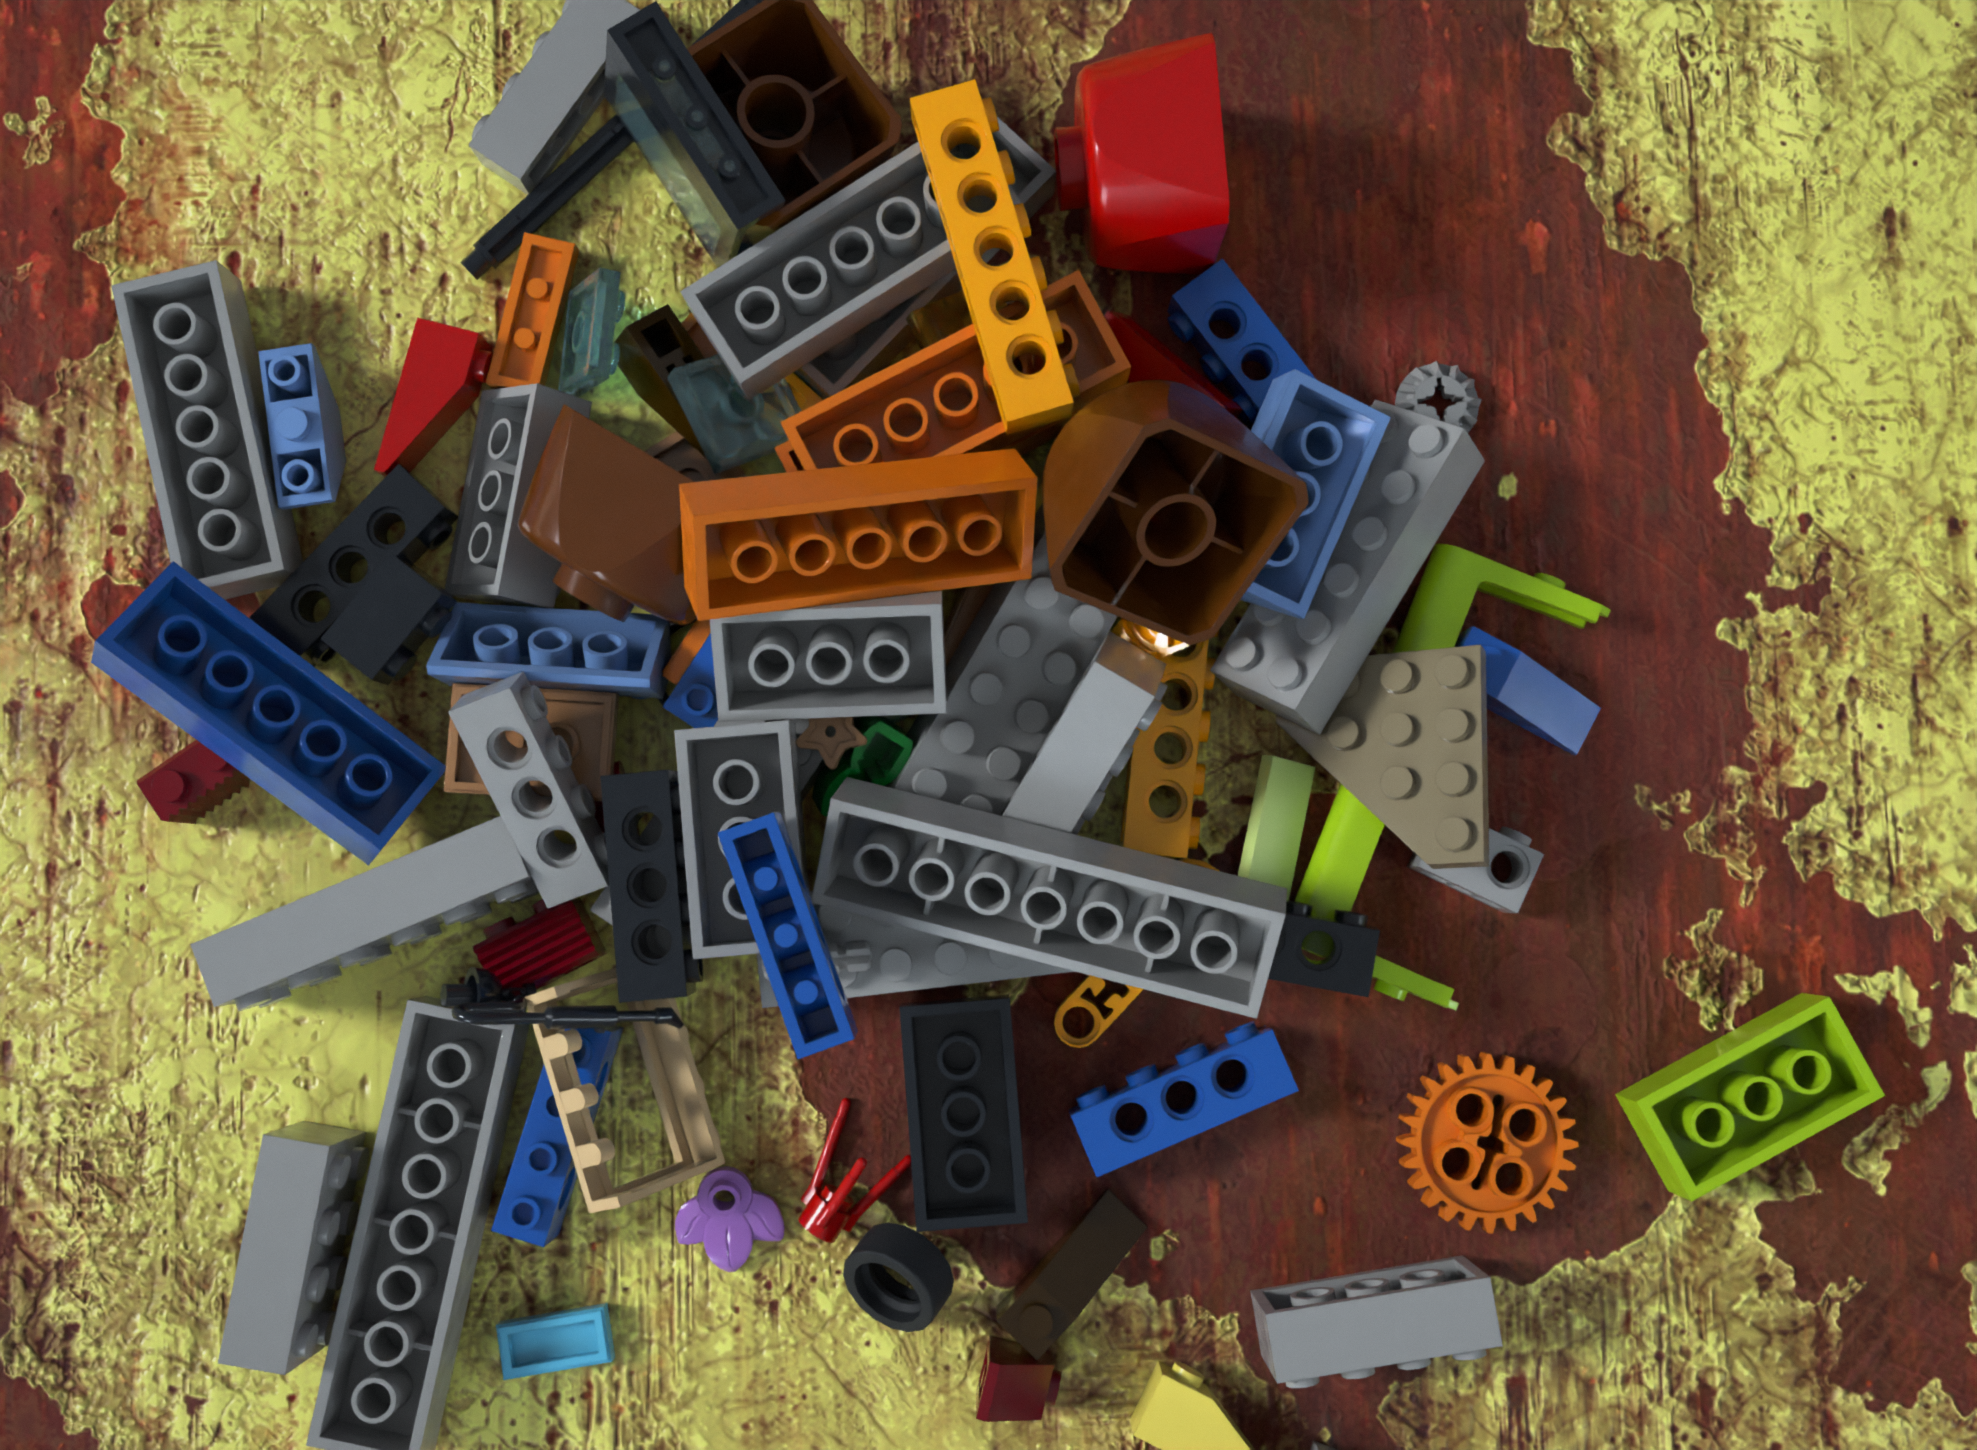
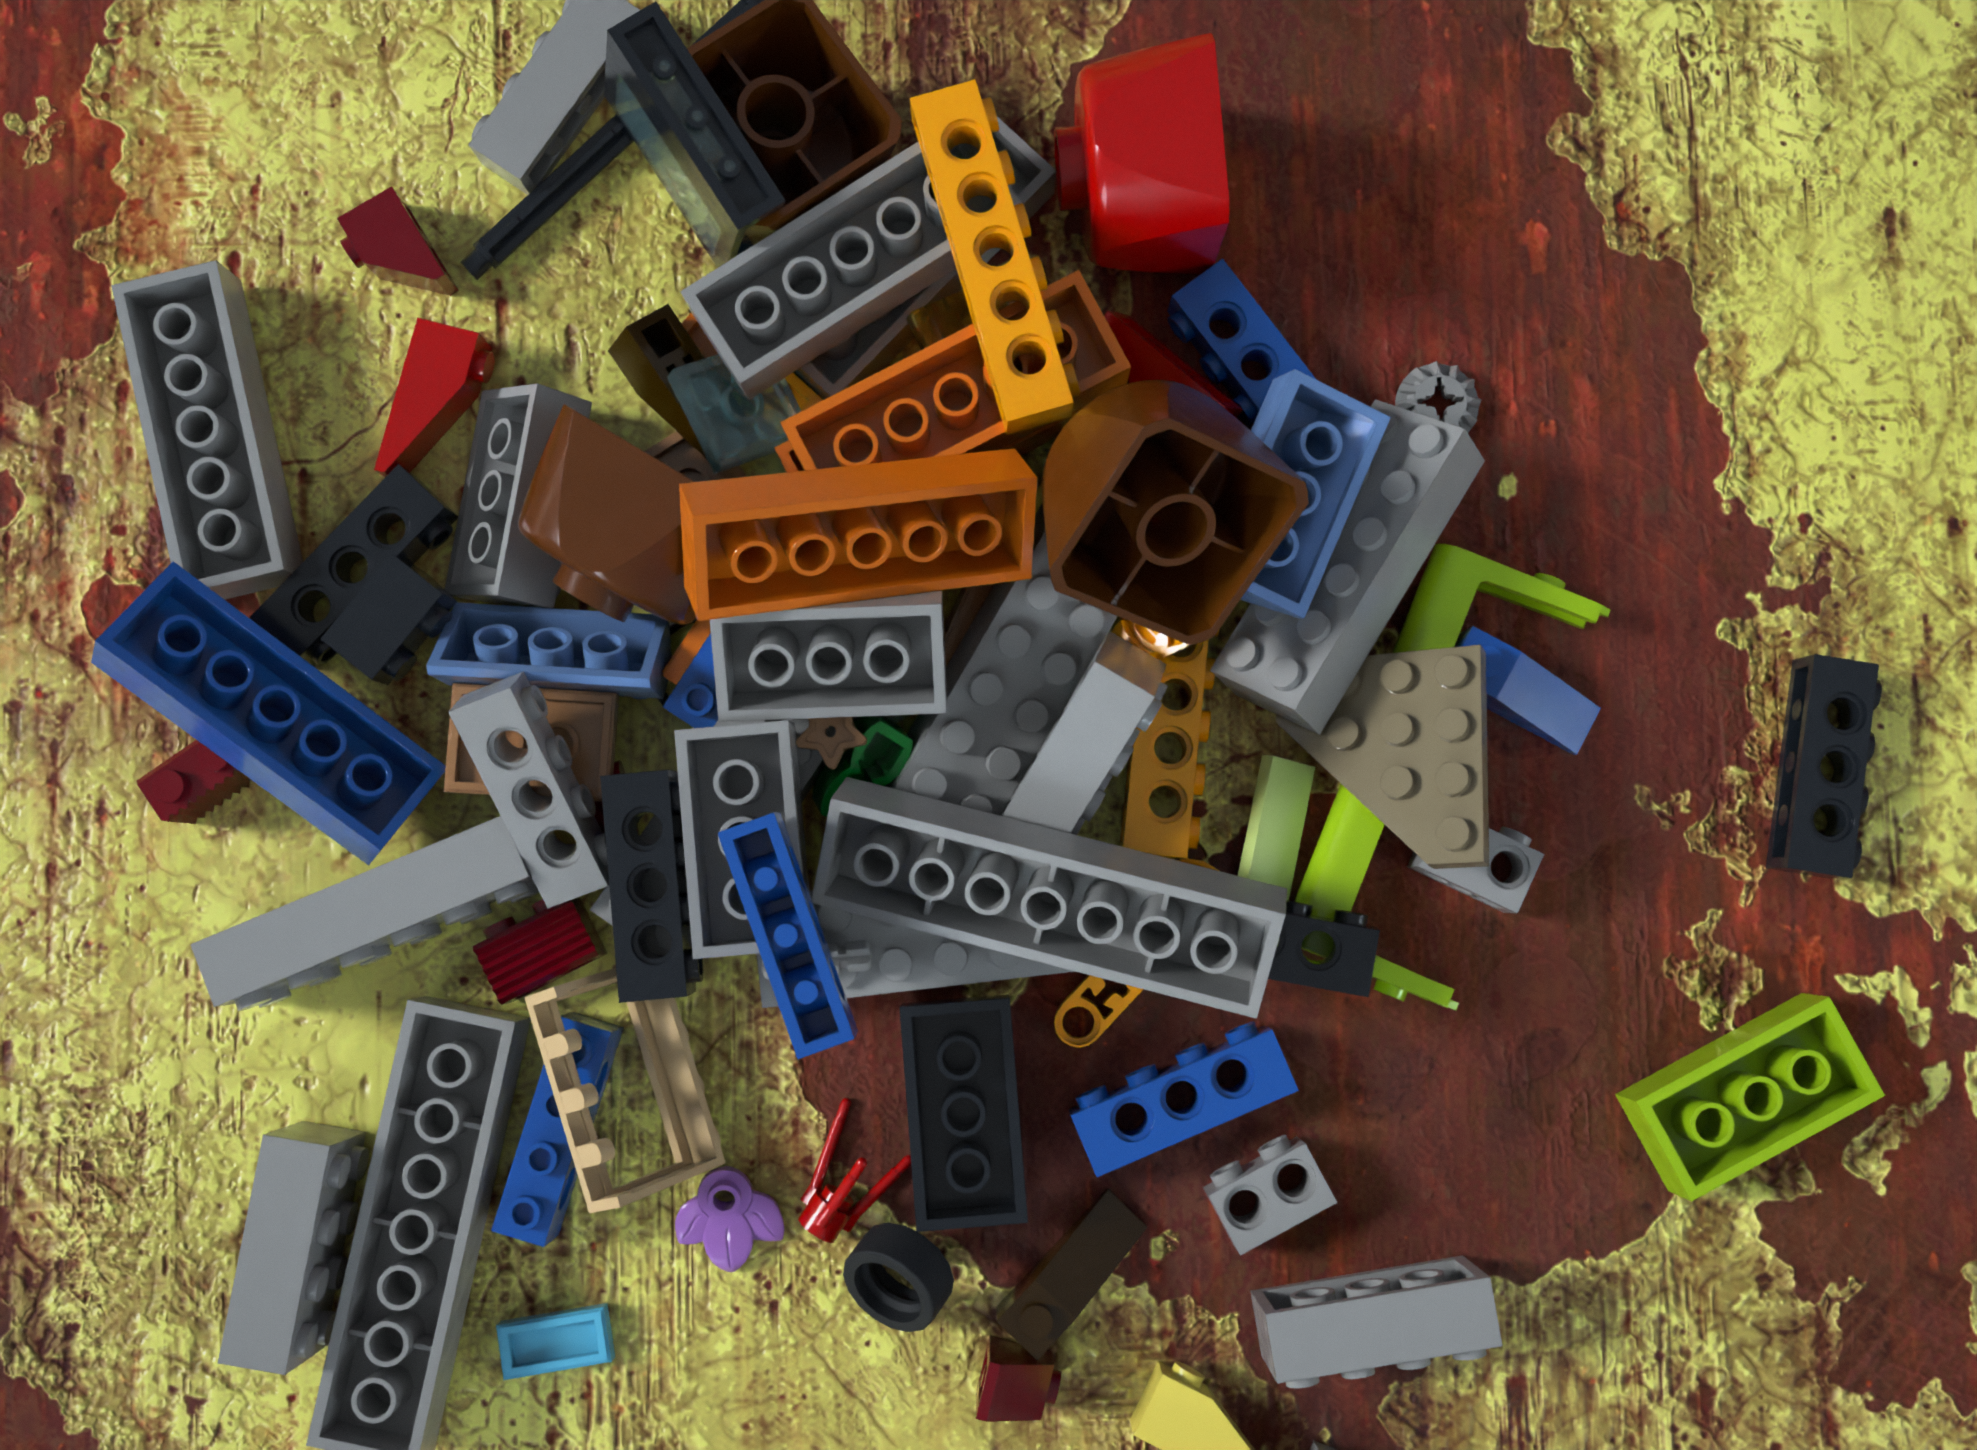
(302, 427): medium blue slope -> none
(393, 244): none -> dark red slope
(481, 1003): black piece -> none
(533, 312): orange plate -> none
(589, 332): clear light blue plate -> none
(1274, 1208): none -> light grey brick
(1534, 1153): orange gear -> none
(1802, 788): none -> black brick

